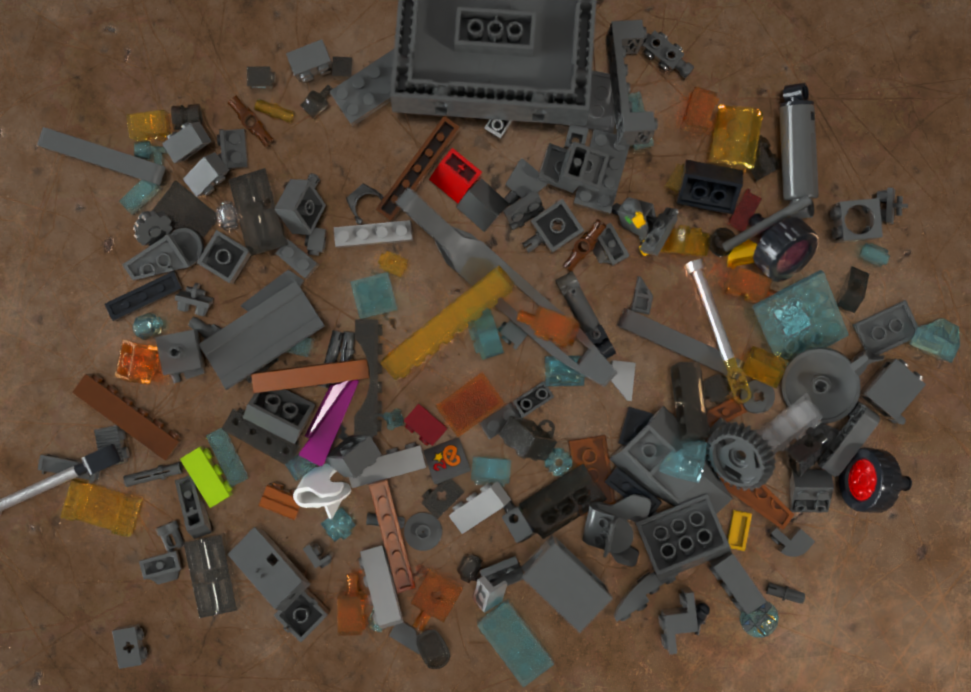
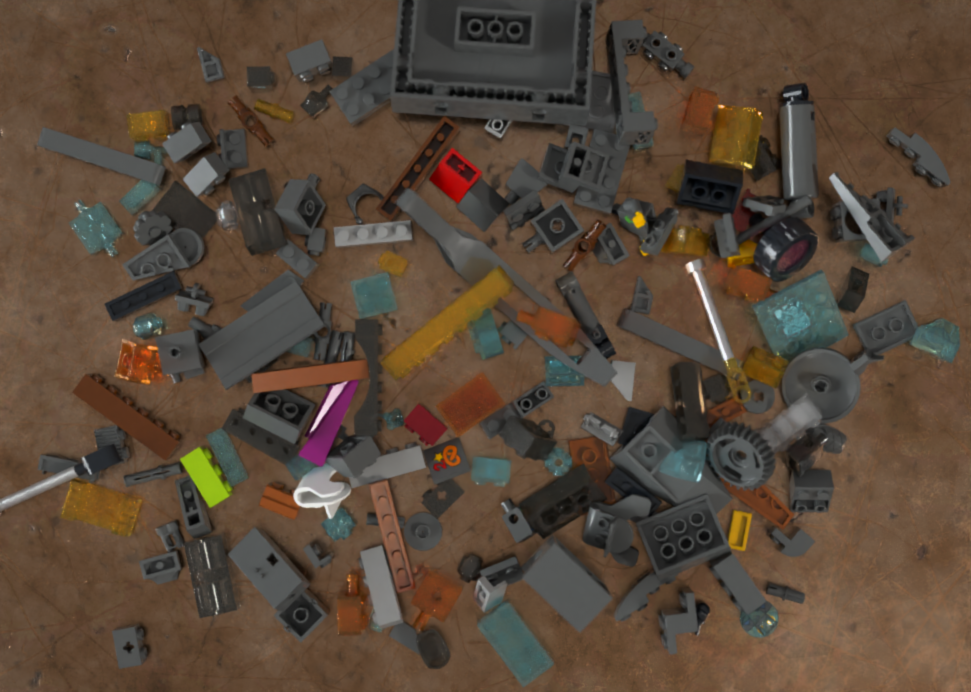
(95, 228): none -> clear light blue plate
(211, 66): none -> dark grey tile
(224, 257): dark grey brick -> none
(321, 342): none -> dark grey pin
(479, 506): light grey brick -> none
(601, 428): none -> light grey hinge
(727, 236): none -> dark grey bracket
(769, 204): none -> dark grey plate
(849, 439): dark grey beam -> none
(872, 481): black wheel -> none
(878, 229): none -> dark grey wedge
(892, 389): dark grey container -> none
(927, 160): none -> dark grey slope

